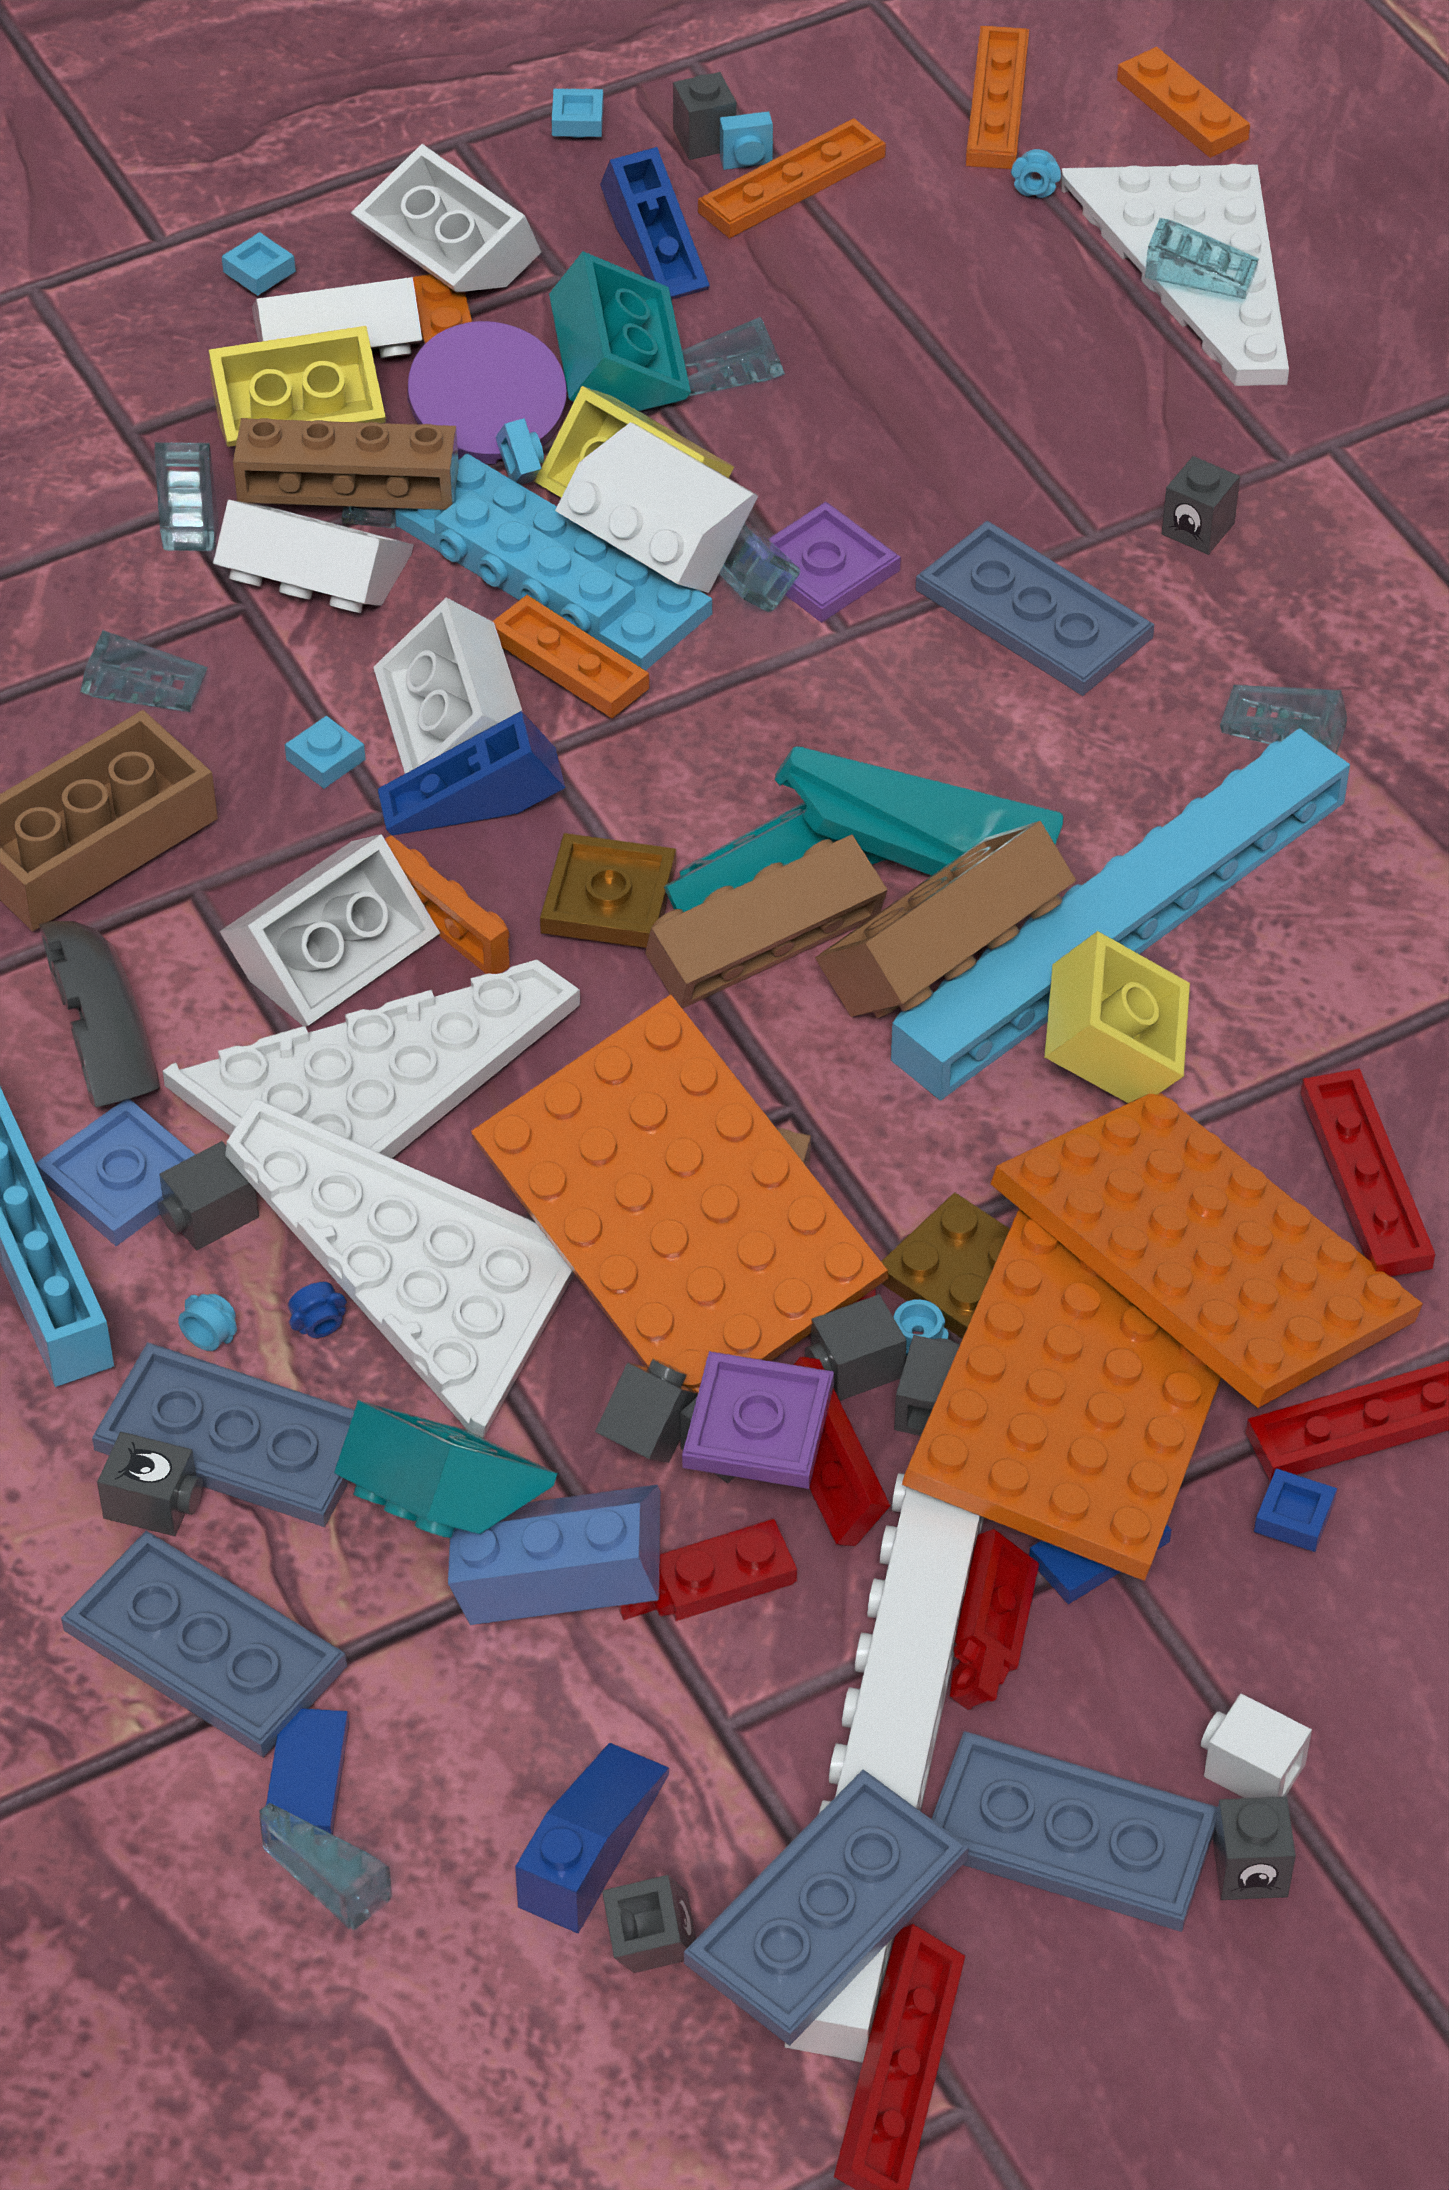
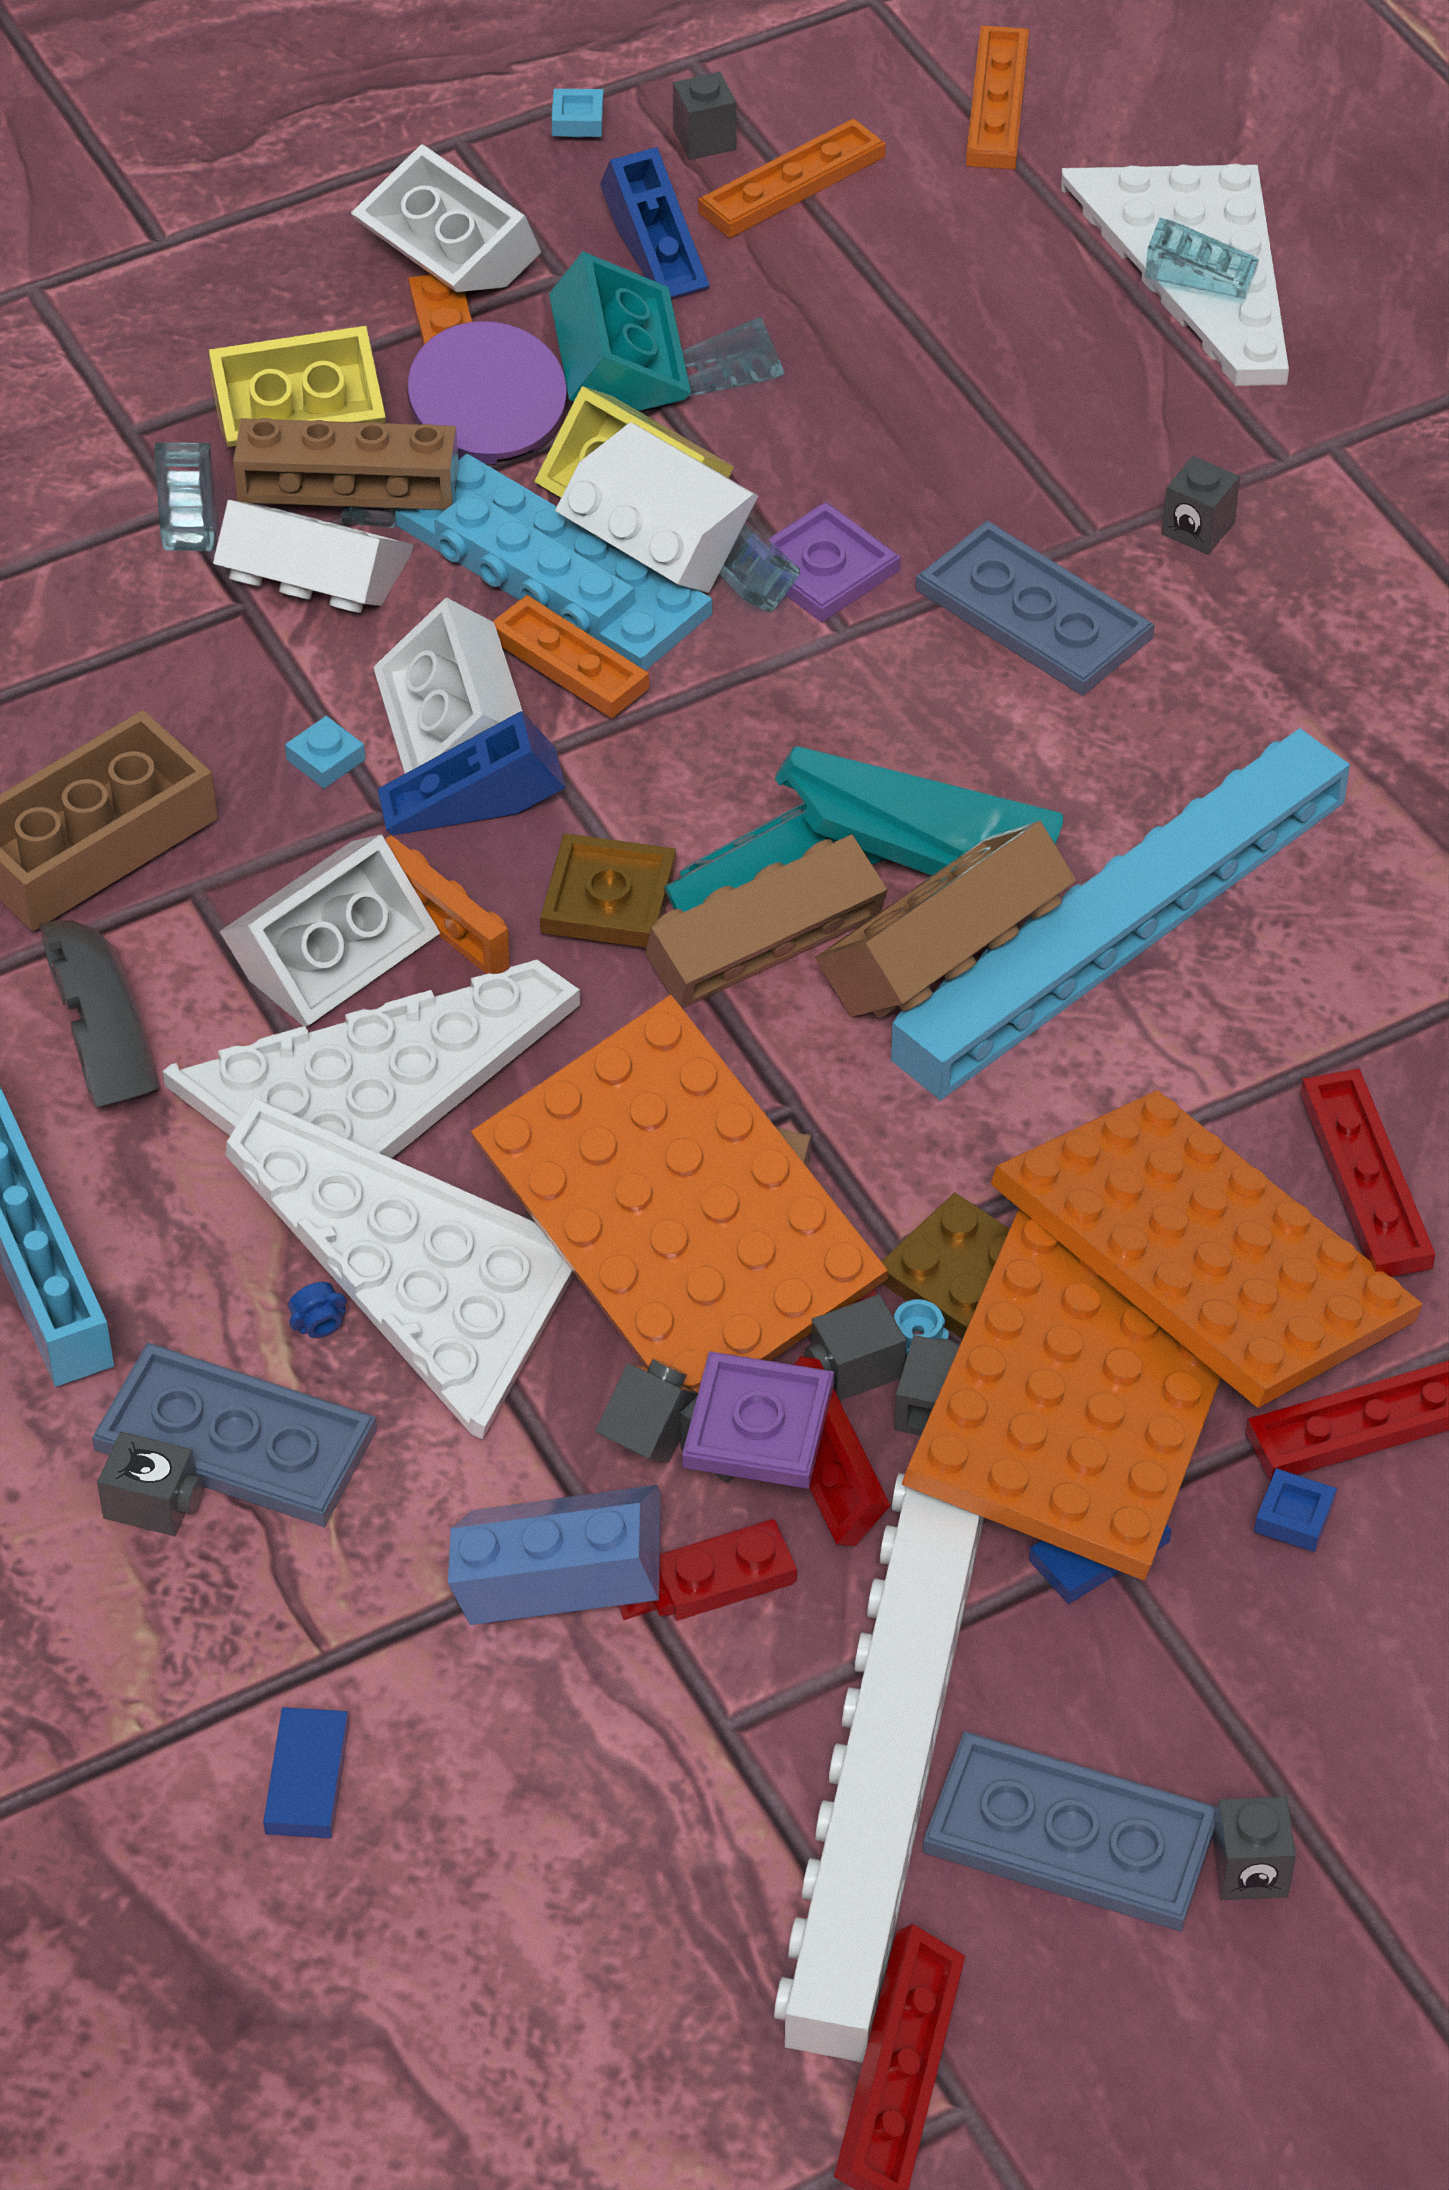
(110, 674): clear light blue slope -> none
(114, 1170): medium blue tile -> none
(204, 1642): sand blue tile -> none
(206, 1197): dark grey brick -> none
(208, 1321): medium azure plate -> none
(258, 263): medium azure plate -> none
(333, 1871): clear light blue slope -> none
(383, 307): white slope -> none
(435, 1471): teal slope -> none
(520, 451): medium azure plate -> none
(586, 1836): blue slope -> none
(649, 1923): dark grey brick -> none
(746, 140): medium azure plate -> none
(825, 1906): sand blue tile -> none
(992, 1618): red hinge -> none
(1042, 163): medium azure plate -> none
(1117, 1019): light yellow brick -> none
(1183, 102): orange plate -> none
(1255, 1750): white brick -> none
(1320, 712): clear light blue slope -> none

